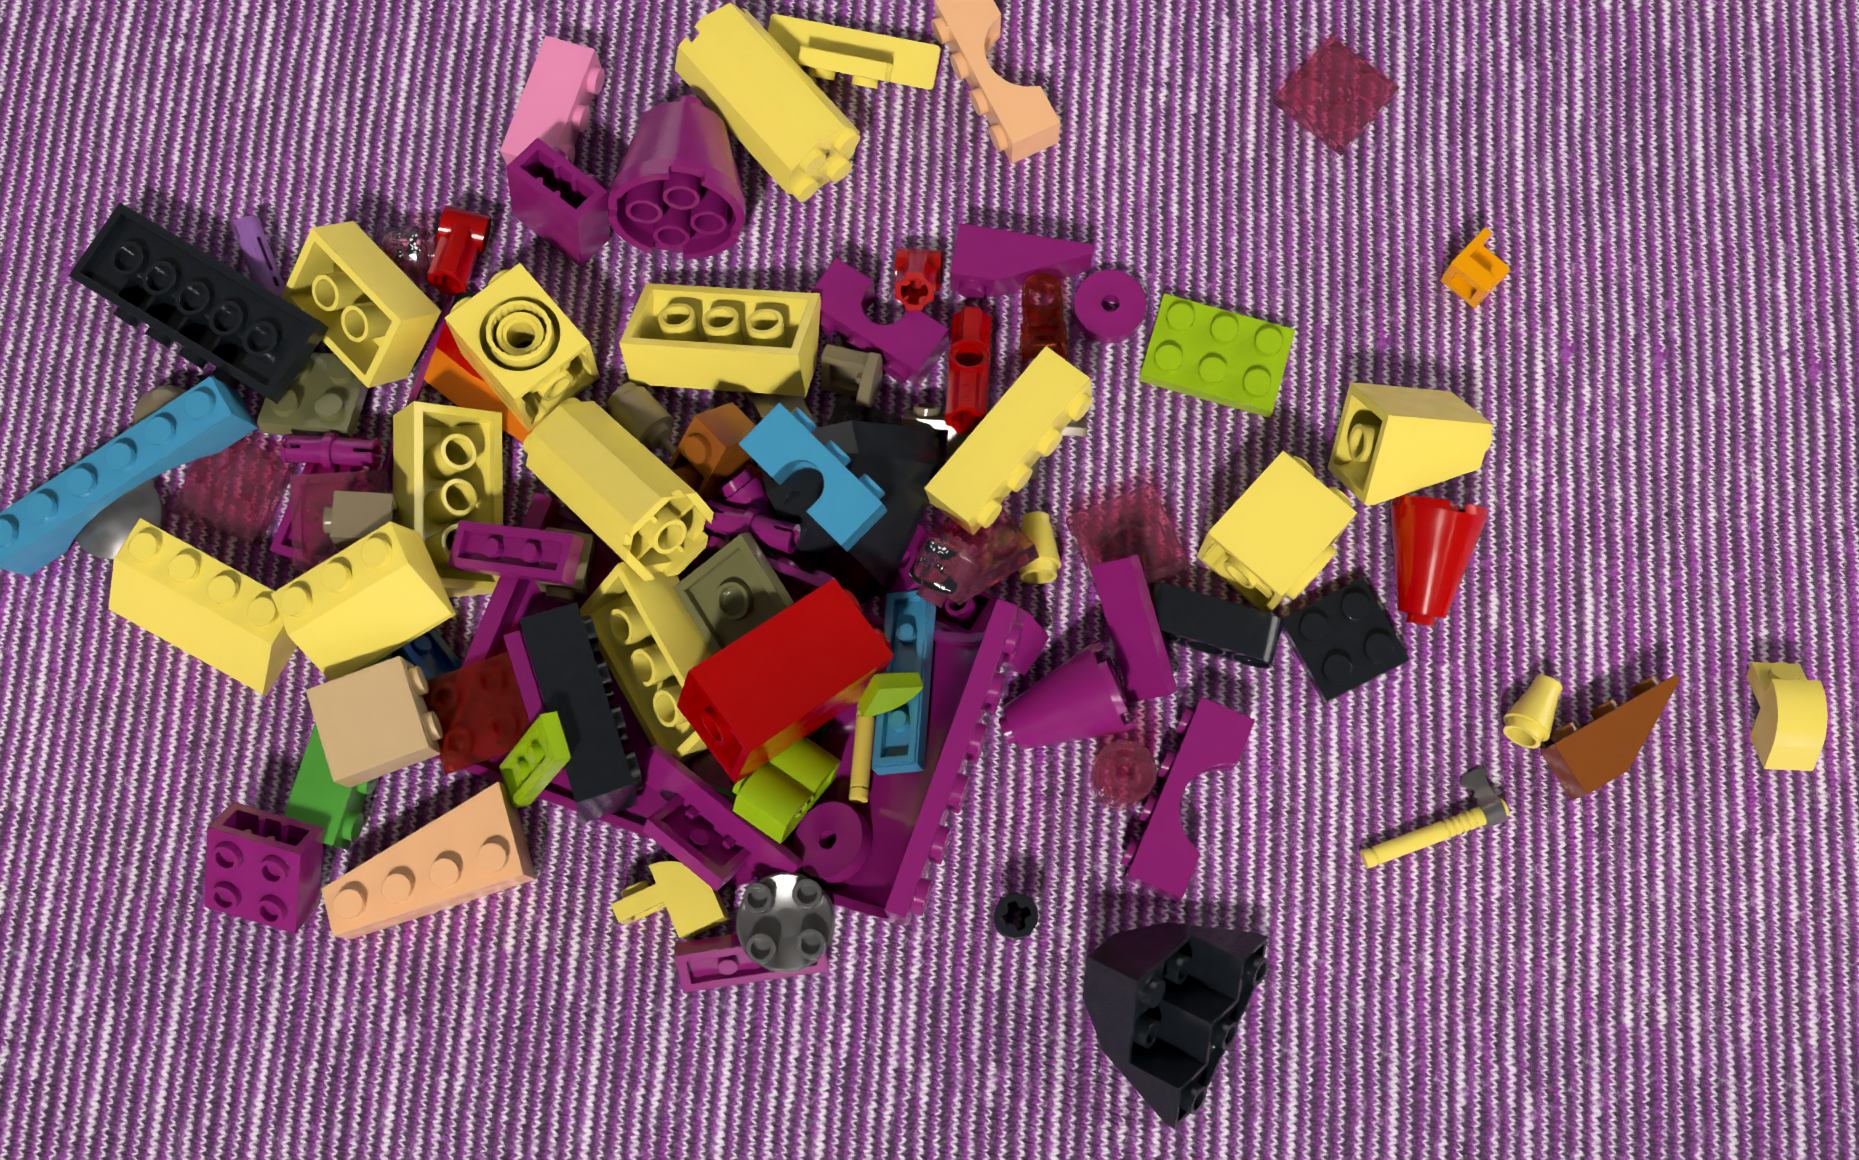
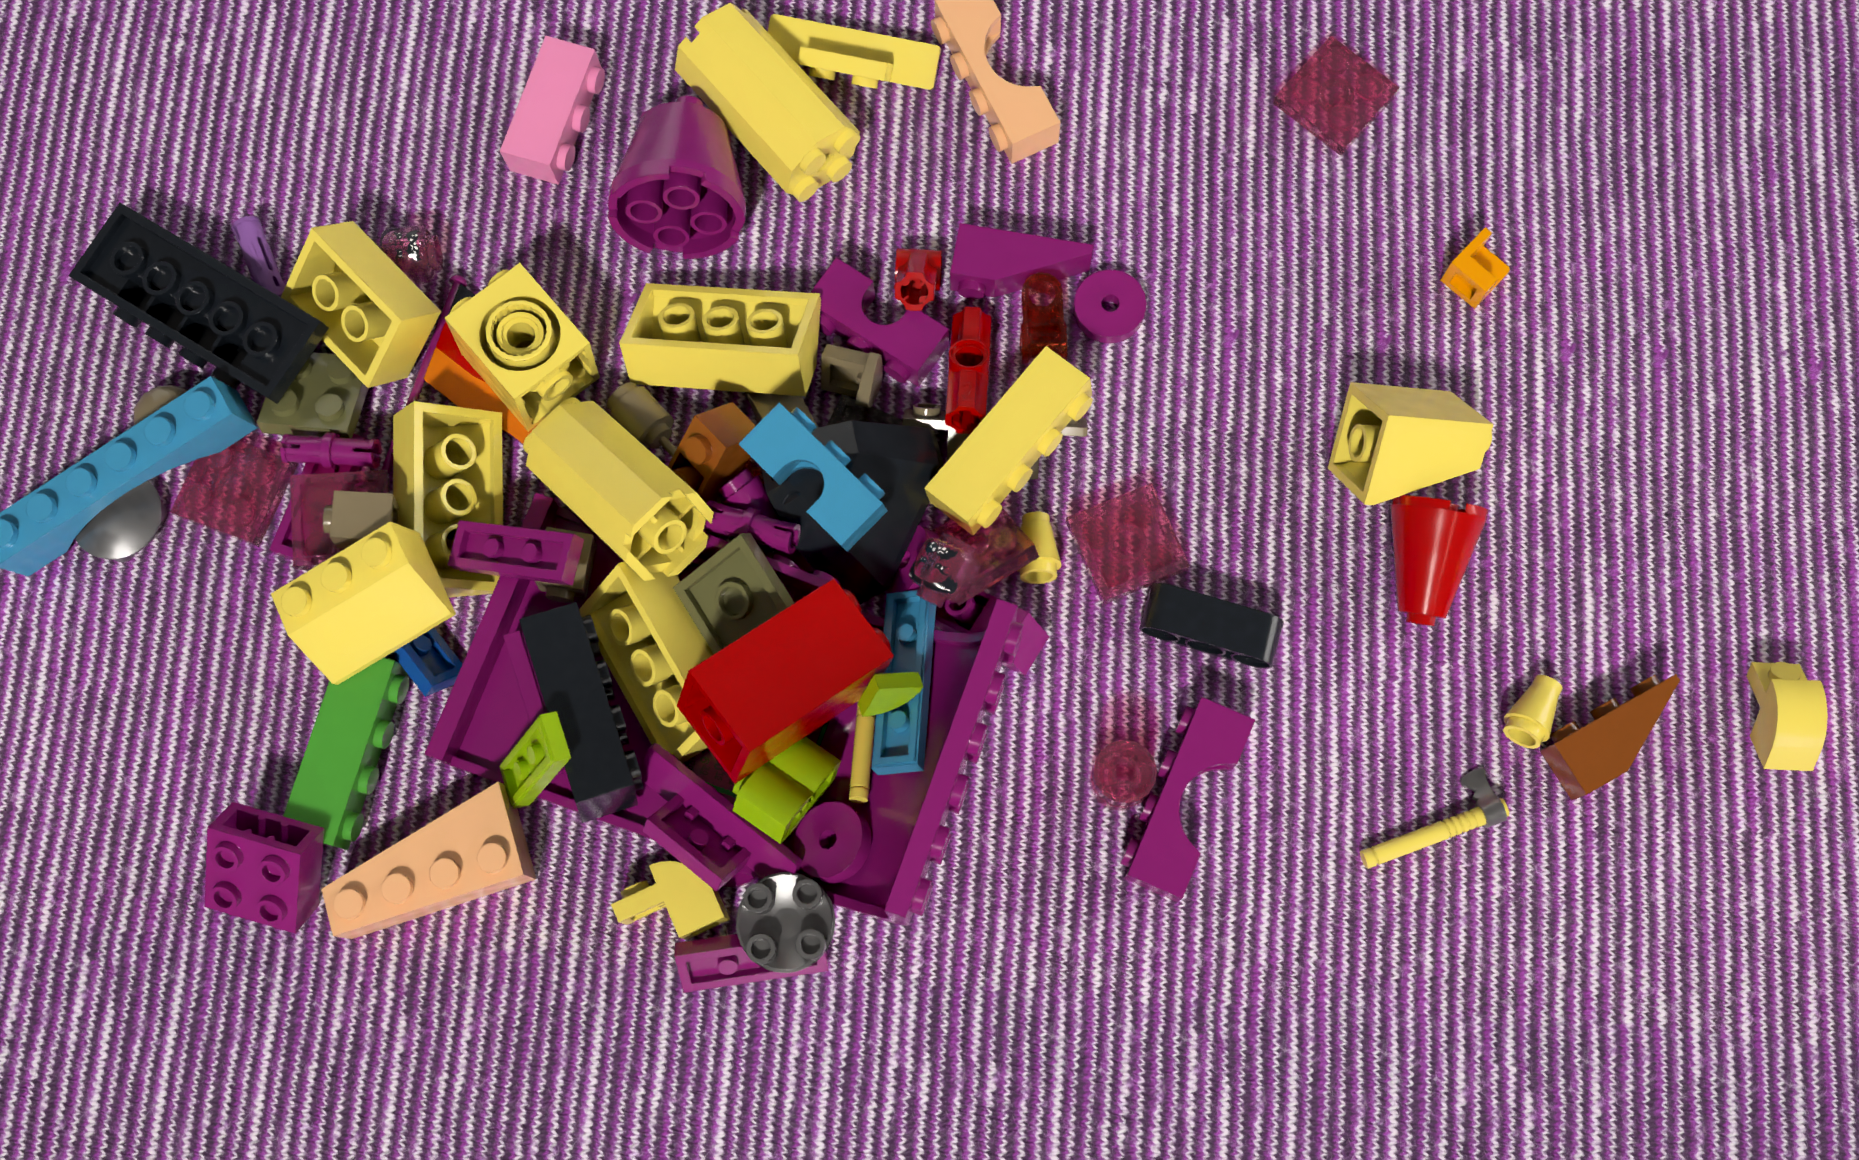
(200, 606): light yellow slope -> none
(375, 721): tan brick -> none
(459, 242): red piece -> none
(477, 712): clear red hinge -> none
(559, 201): magenta brick -> none
(1021, 903): black bush -> none
(1070, 704): magenta cone -> none
(1134, 628): magenta tile -> none
(1172, 1006): black brick -> none
(1217, 355): lime plate -> none
(1277, 533): light yellow brick -> none
(1343, 641): black plate -> none

